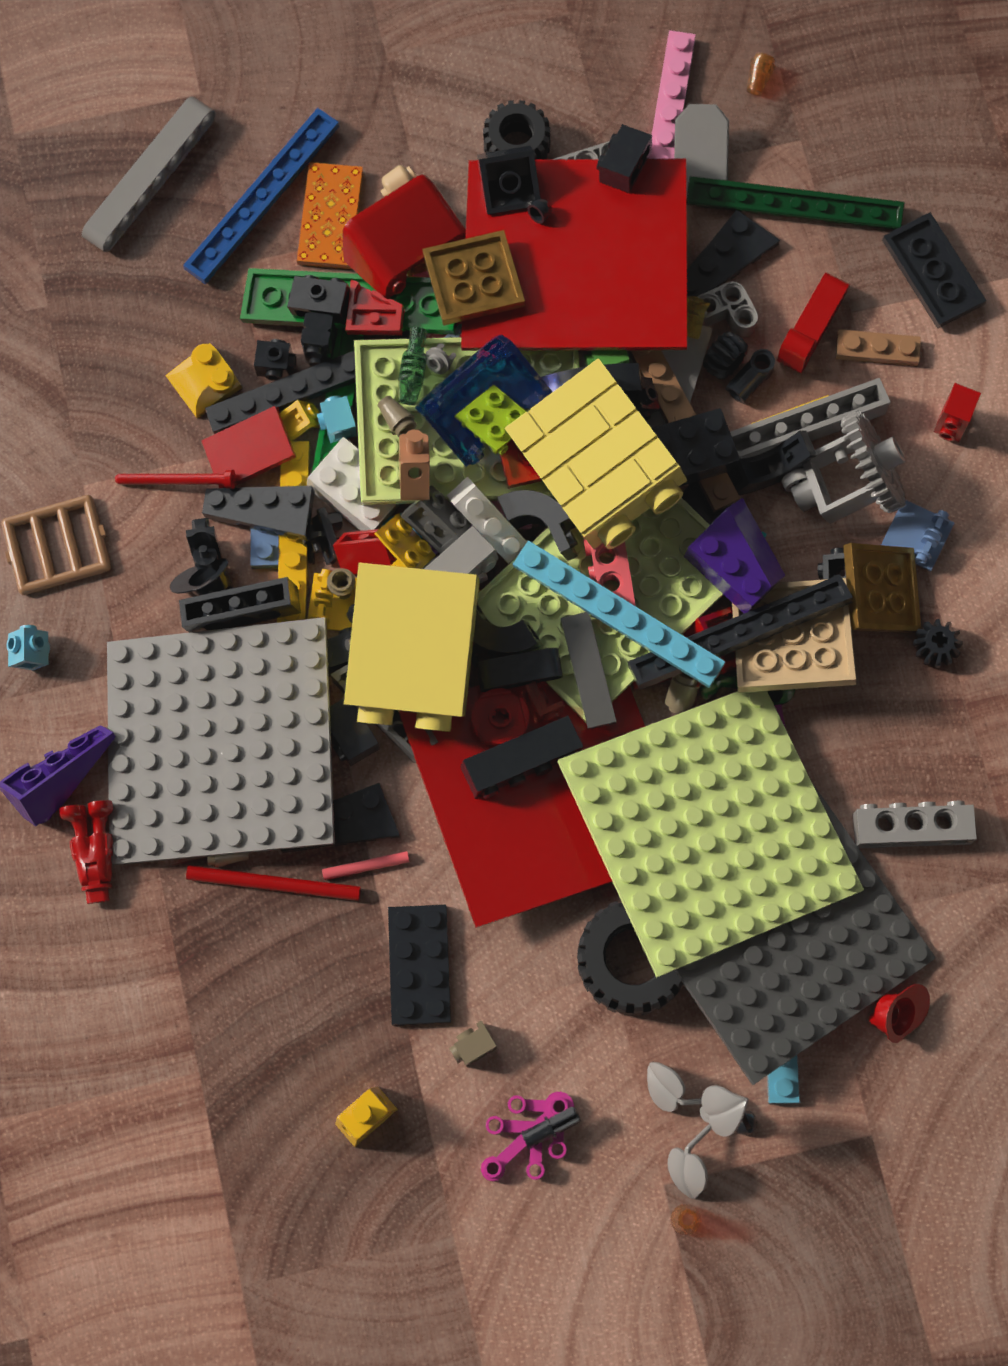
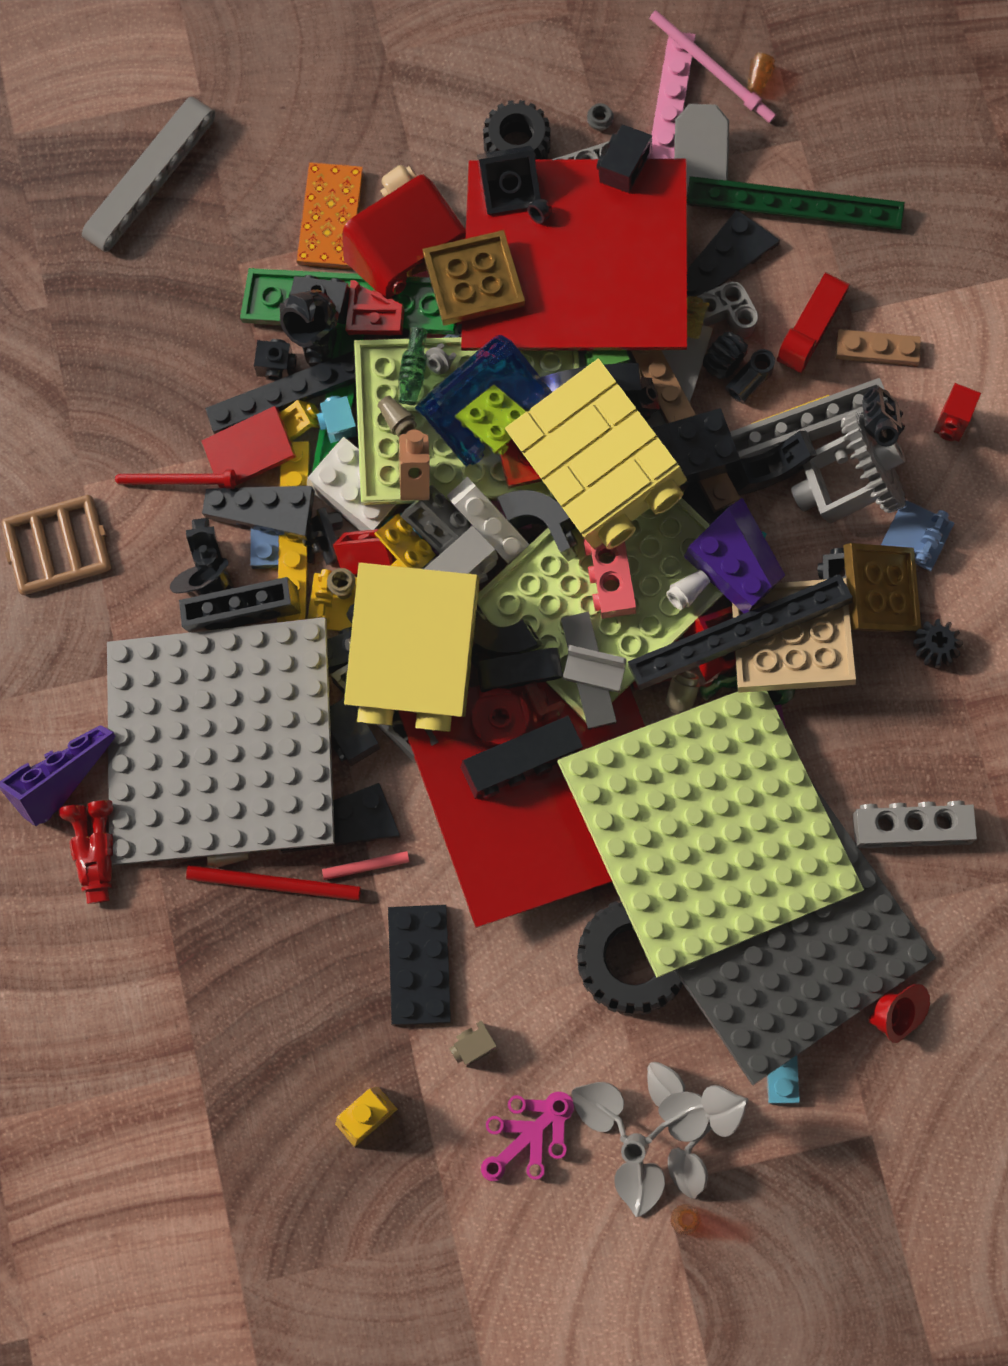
(28, 648): medium azure brick -> none
(204, 379): yellow slope -> none
(261, 196): blue plate -> none
(308, 317): none -> black helmet
(551, 1127): black axle -> none
(594, 668): none -> light grey panel
(600, 110): none -> dark grey plate
(619, 614): medium azure plate -> none
(637, 1182): none -> light grey plant
(686, 590): none -> white cone
(751, 100): none -> bright pink bar
(751, 1120): black hinge -> none
(793, 478): white tile -> none
(882, 417): none -> black brick
(934, 270): black plate -> none

